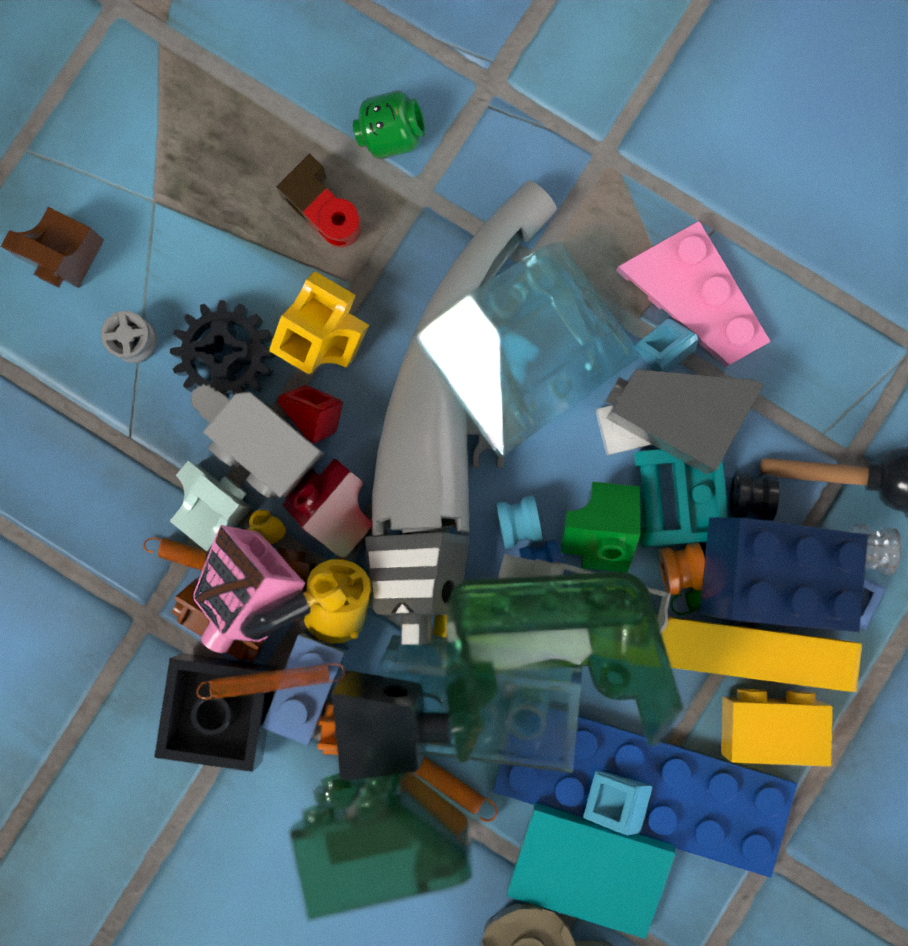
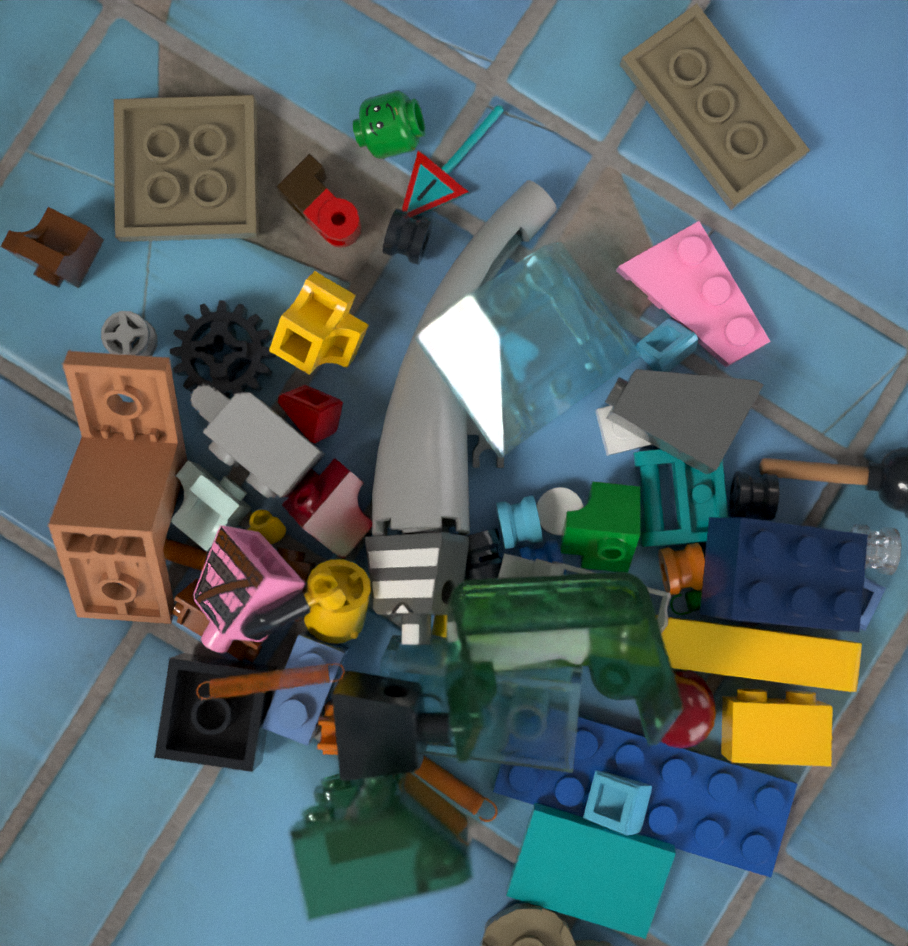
(120, 487): none -> nougat bracket
(186, 168): none -> dark tan plate
(407, 236): none -> black wheel
(432, 185): none -> piece
(483, 545): none -> black wheel
(553, 508): none -> white tile
(698, 714): none -> dark red helmet
(714, 106): none -> dark tan plate

